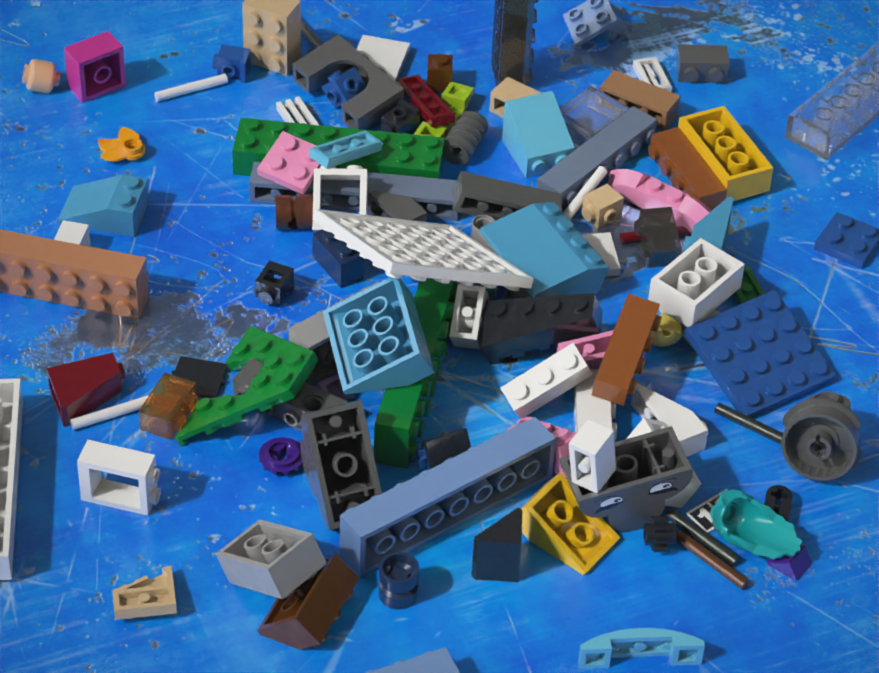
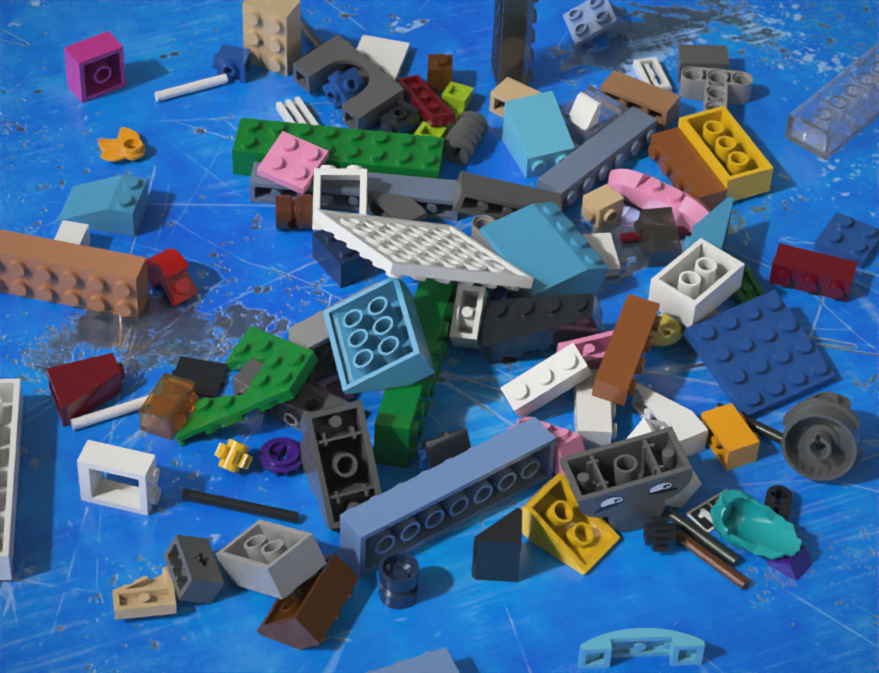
(40, 76): light nougat head -> none
(170, 271): none -> red brick
(193, 569): none -> dark grey brick
(233, 456): none -> yellow gear
(240, 506): none -> black bar
(272, 289): black brick -> none
(345, 149): medium azure tile -> none
(584, 112): none -> white slope
(591, 184): white bar -> none
(592, 456): white brick -> none
(715, 86): none -> light grey beam
(730, 437): none -> light orange brick
(813, 272): none -> dark red brick

